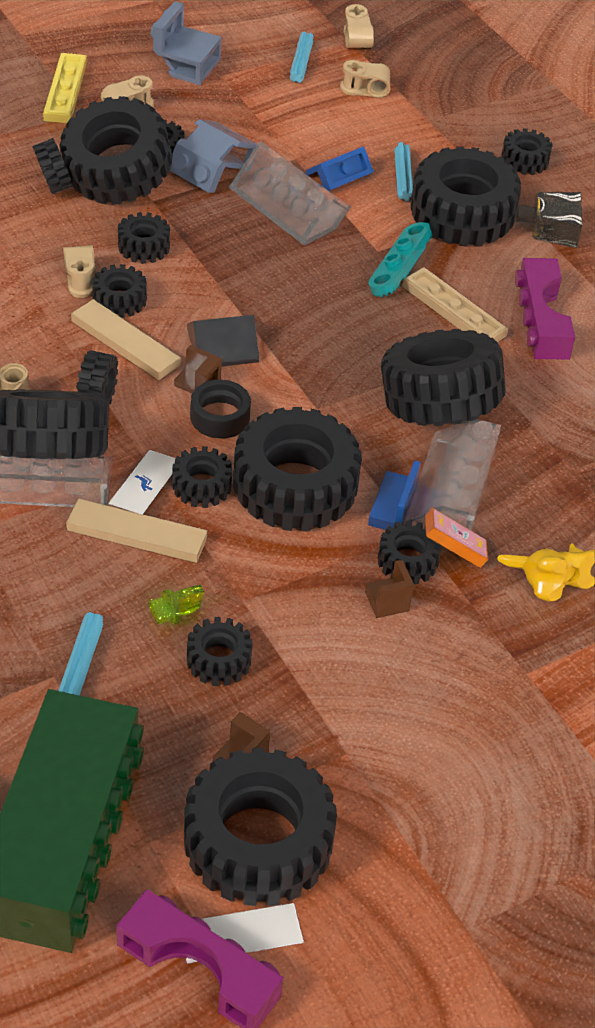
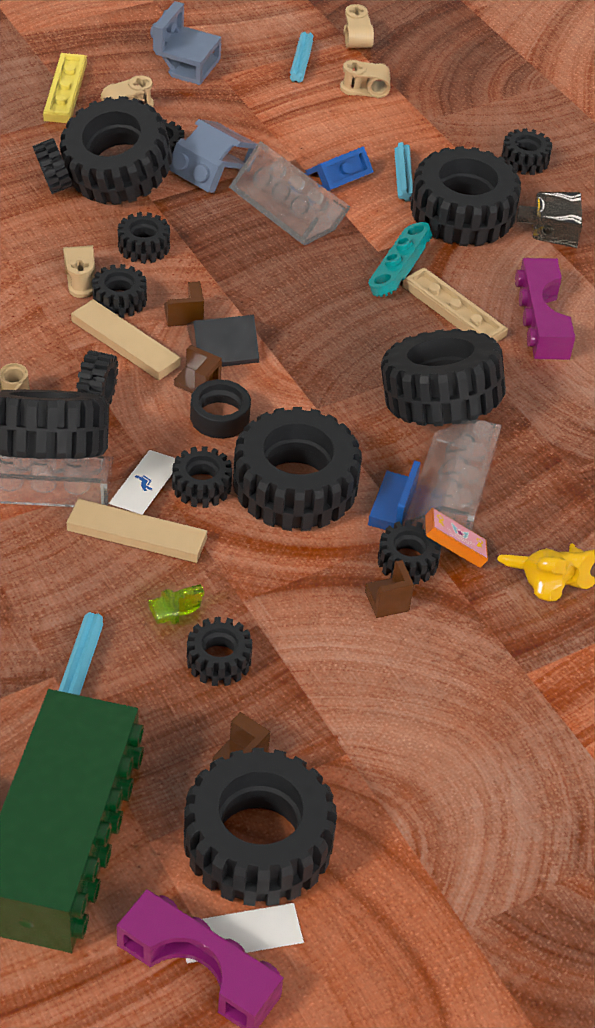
(185, 310): none -> reddish brown panel

